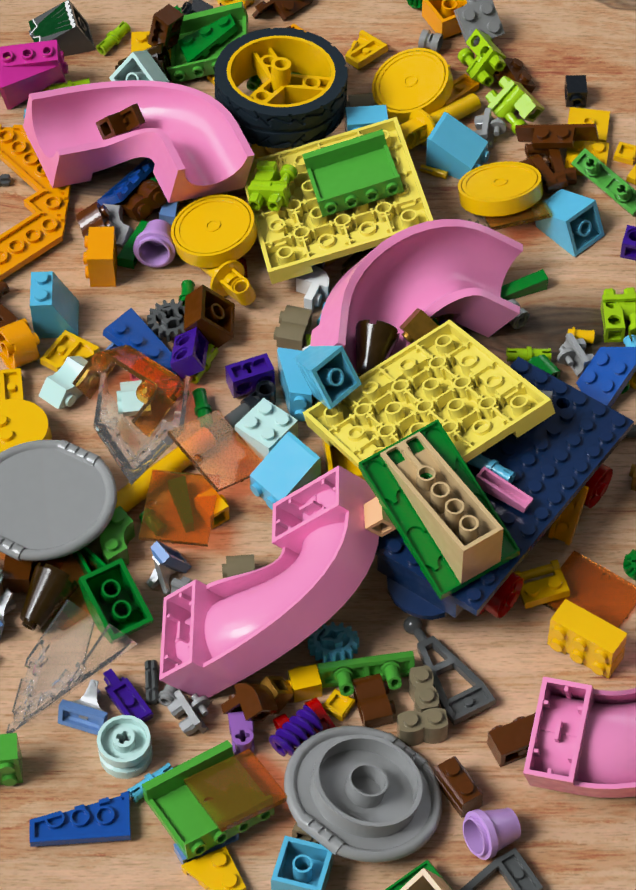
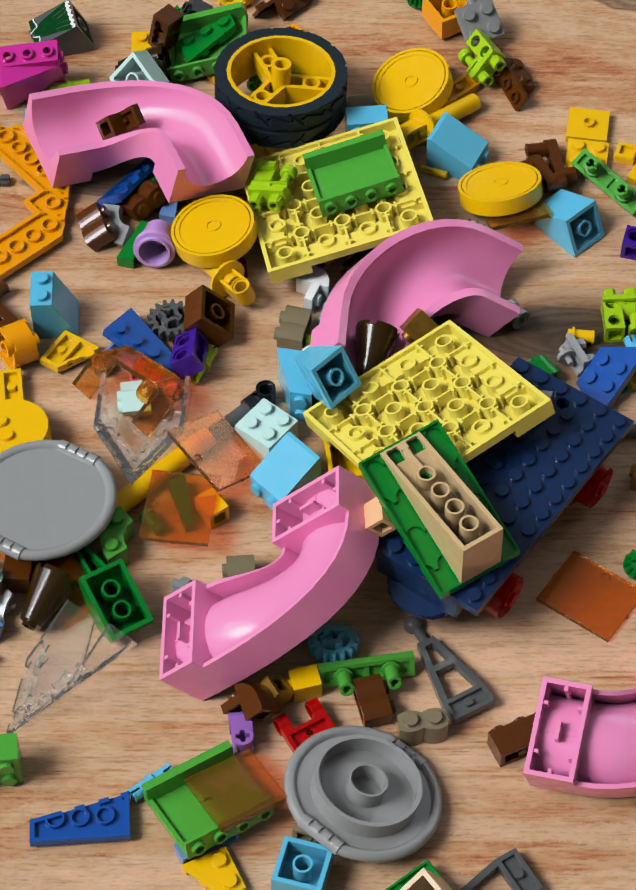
(59, 388): light aqua brick -> none
(83, 713): medium blue piece -> none
(101, 257): light orange brick -> none
(113, 38): lime pin -> none
(124, 746): light aqua wheel -> none
(126, 697): dark purple hinge -> none
(151, 682): dark grey axle -> none
(166, 563): piece -> none
(166, 696): light grey pin -> none
(183, 704): light grey hips -> none
(187, 288): green pin -> none
(201, 402): green pin -> none
(246, 374): dark purple brick -> none
(295, 731): dark purple piece -> none
(338, 705): yellow tile -> none
(365, 50): yellow wing -> none
(422, 688): dark tan brick -> none
(430, 40): light grey wheel -> none
(458, 786): reddish brown brick -> none
(481, 461): medium azure pin -> none
(490, 126): light grey hips -> none
(490, 831): lavender piece -> none
(503, 490): bright pink piece -> none
(513, 98): lime hips -> none
(525, 286): green piece -> none
(526, 353): lime pin -> none
(545, 589): yellow plate -> none
(556, 135): reddish brown bracket -> none
(567, 522): light orange hinge -> none
(575, 90): black brick -> none
(587, 638): yellow piece -> none

